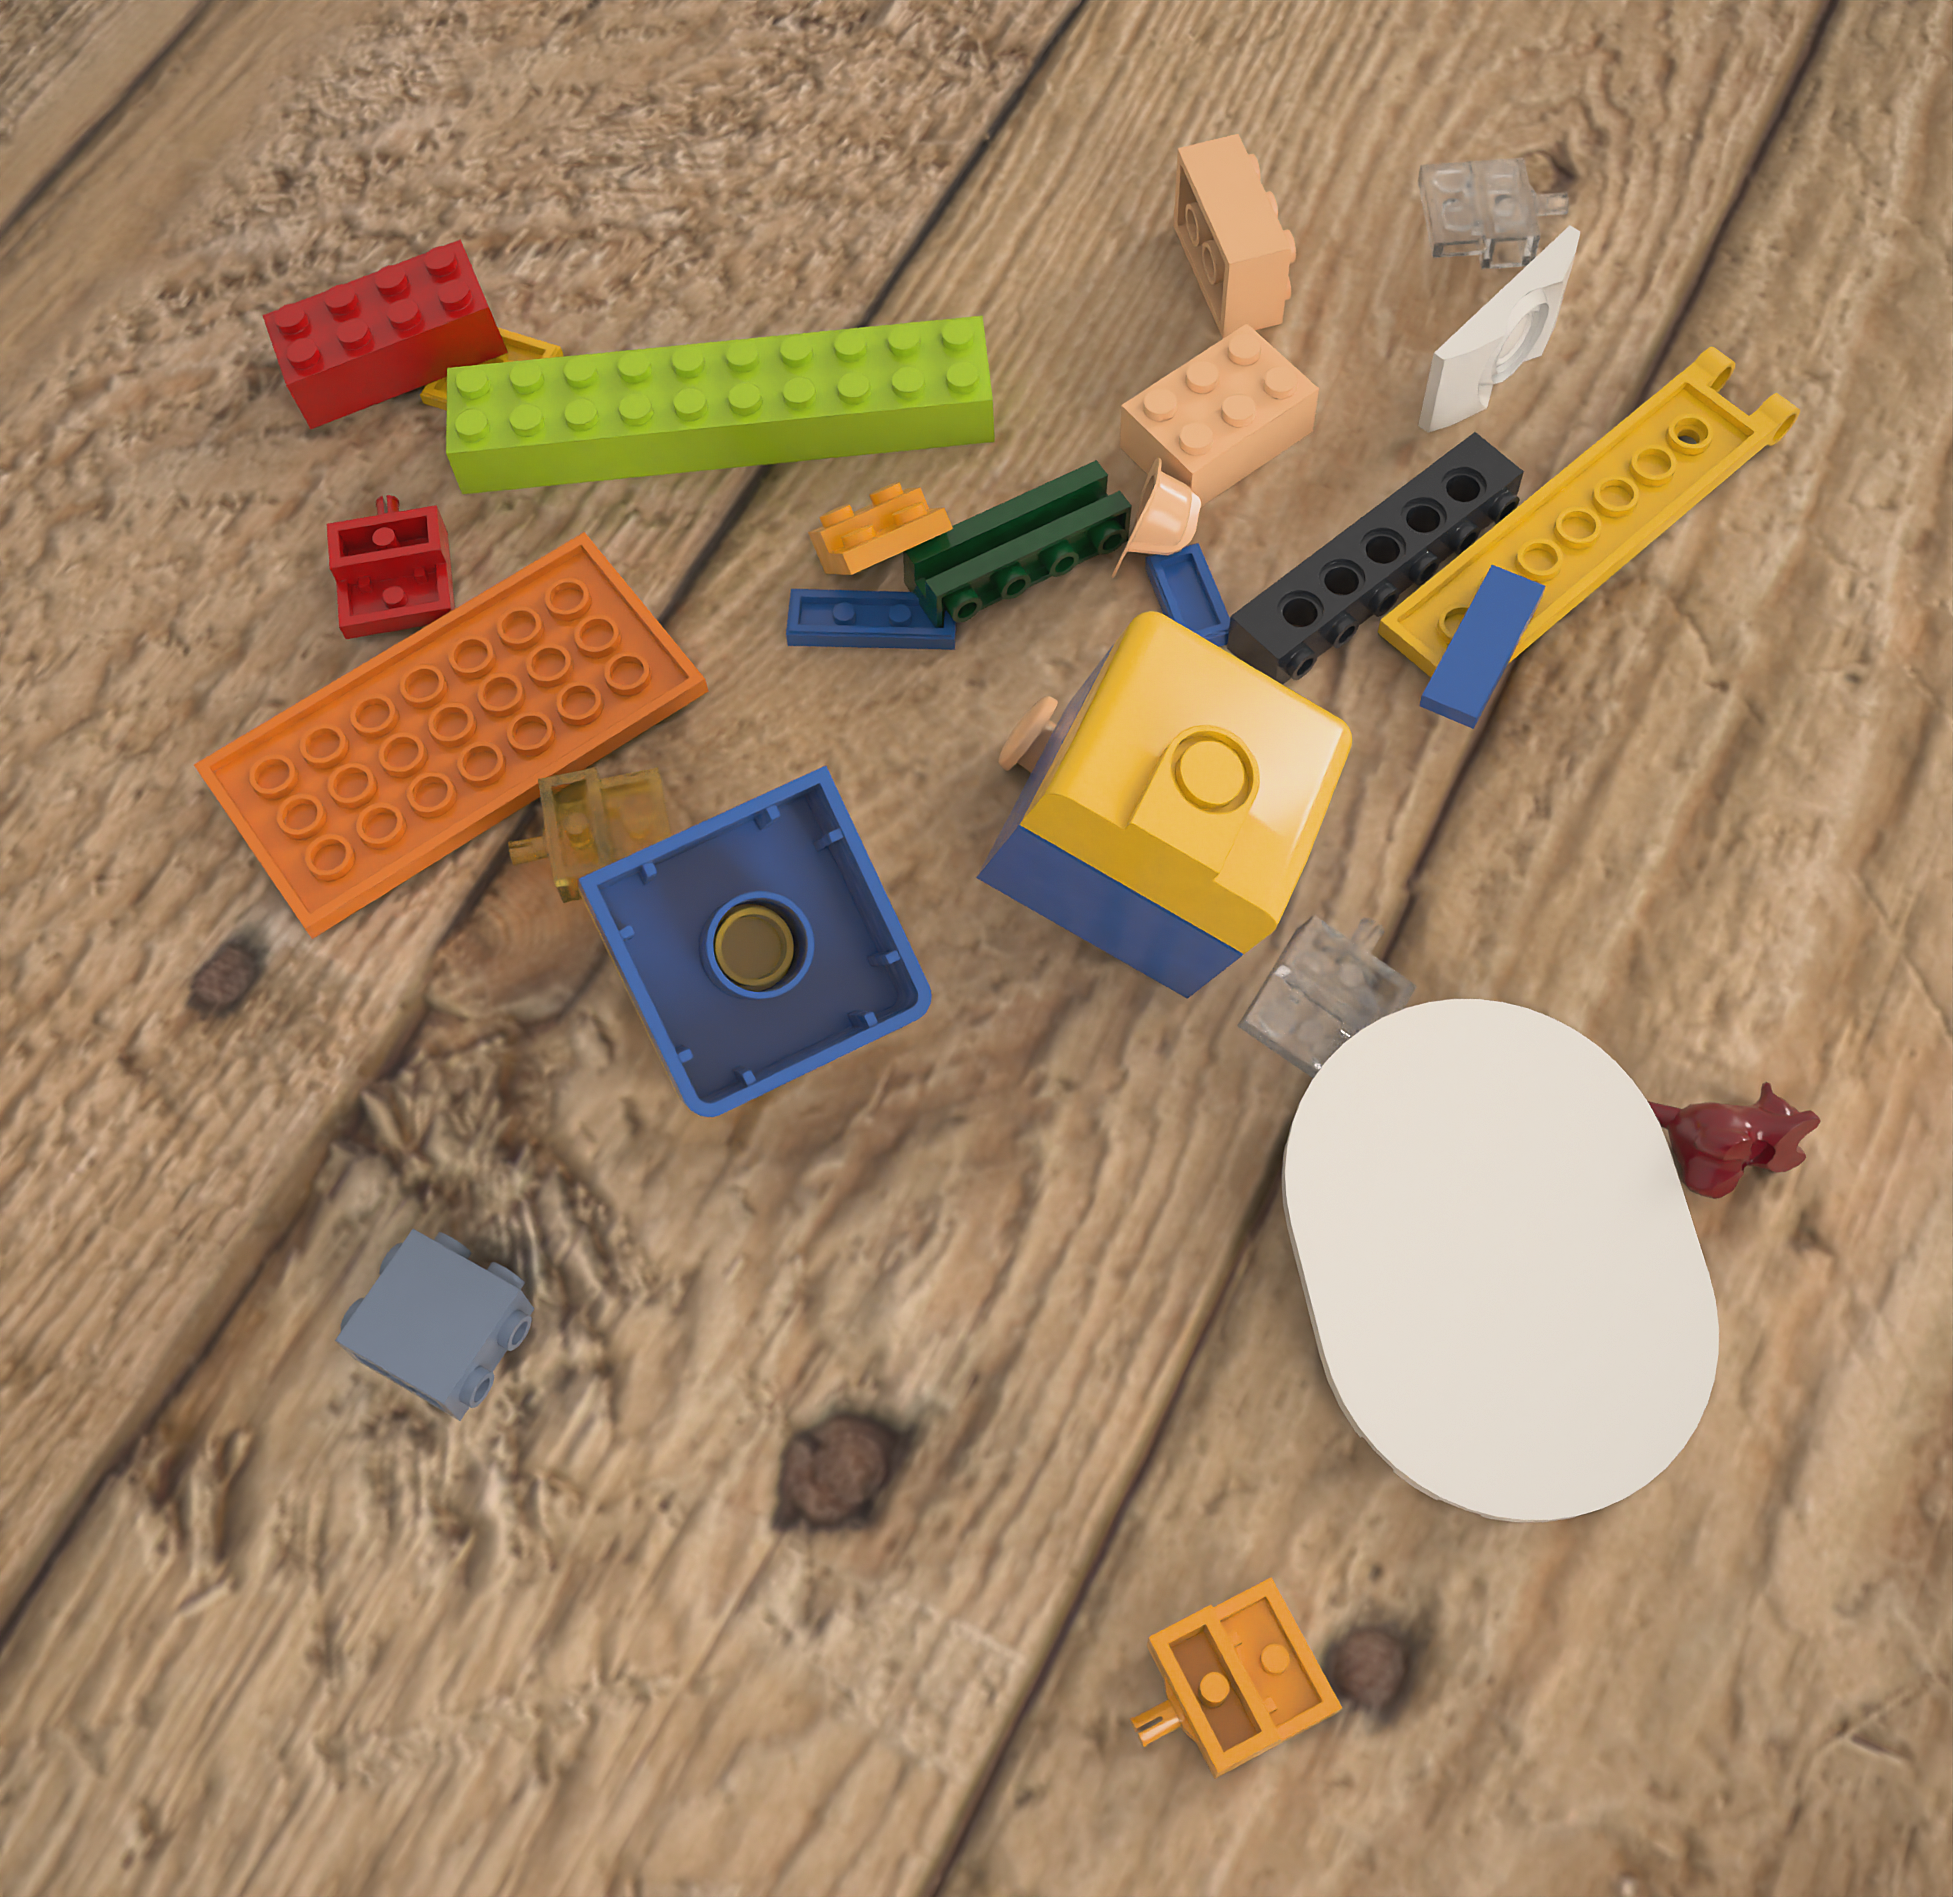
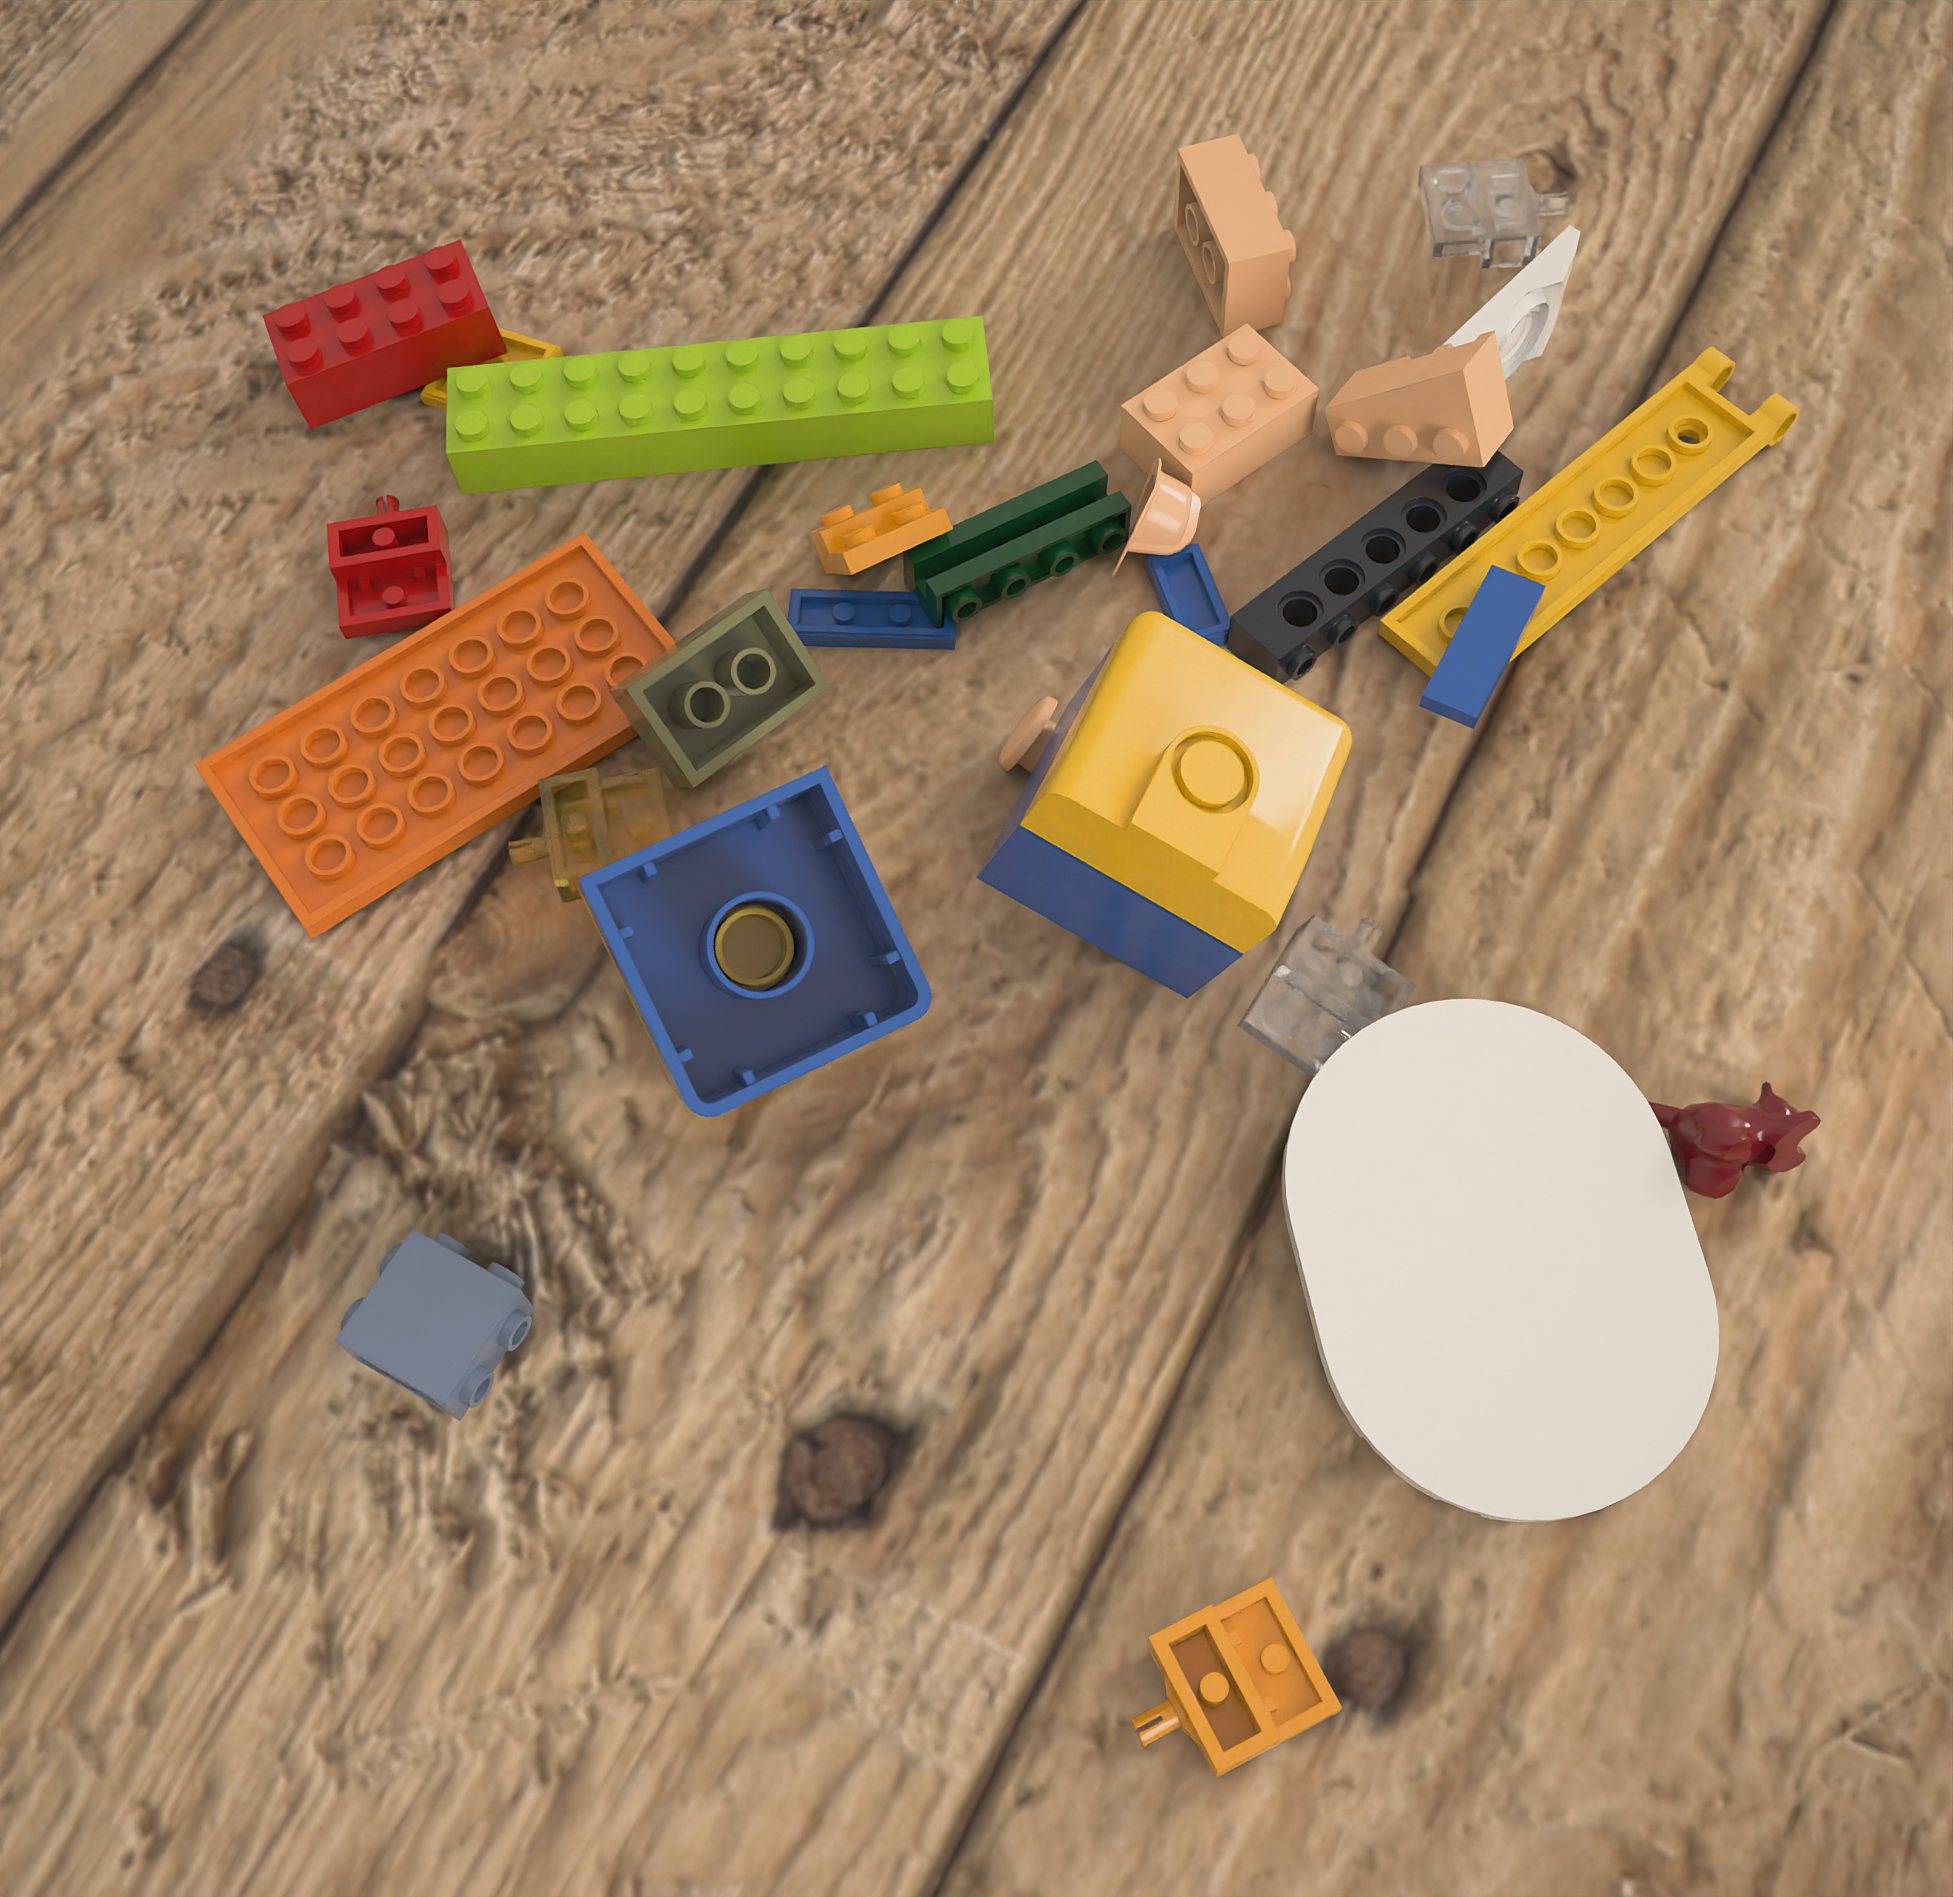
(720, 689): none -> olive brick
(1426, 408): none -> light nougat wedge

